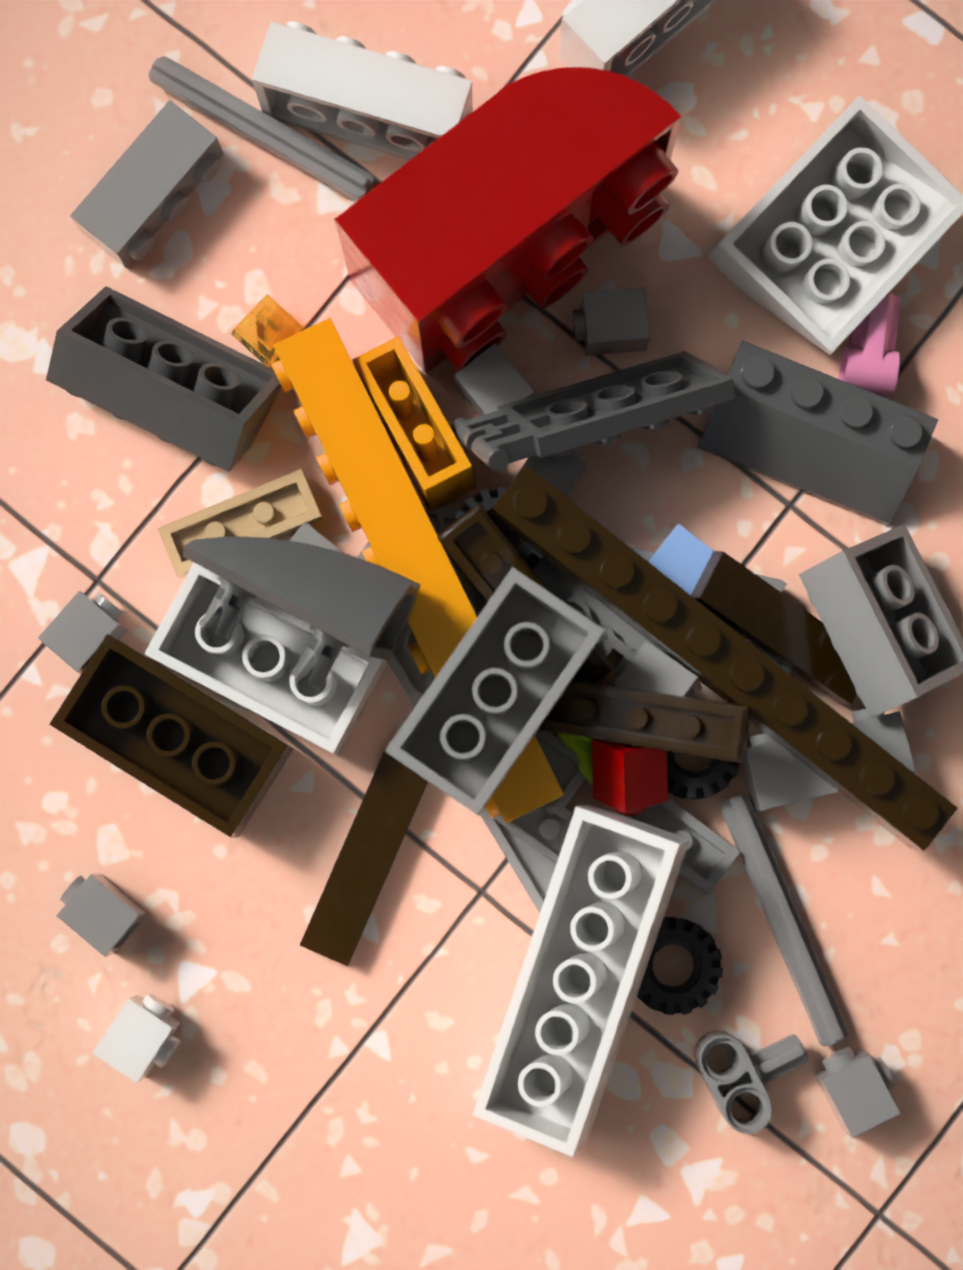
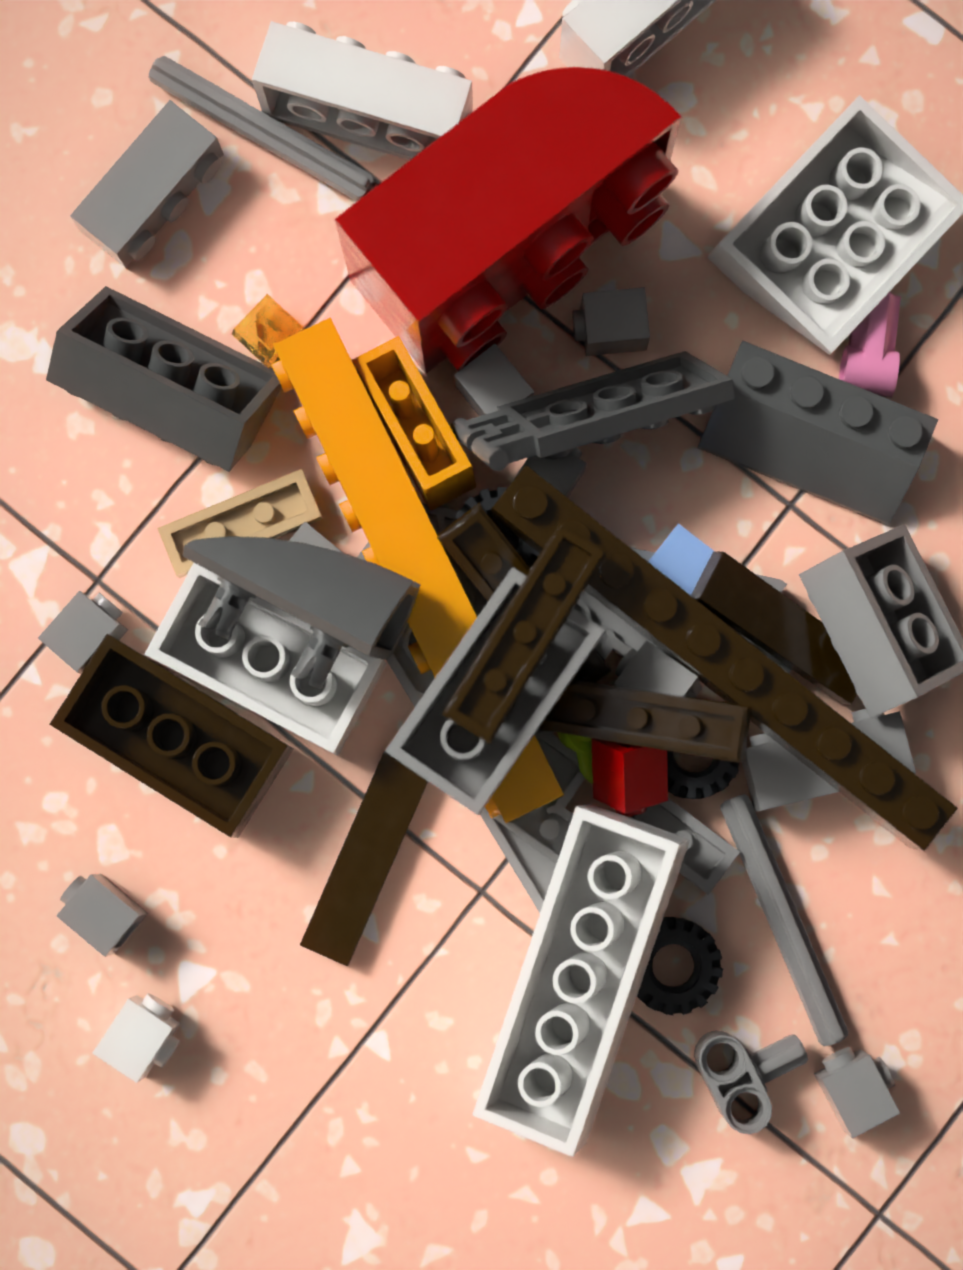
(524, 633): none -> dark brown tile

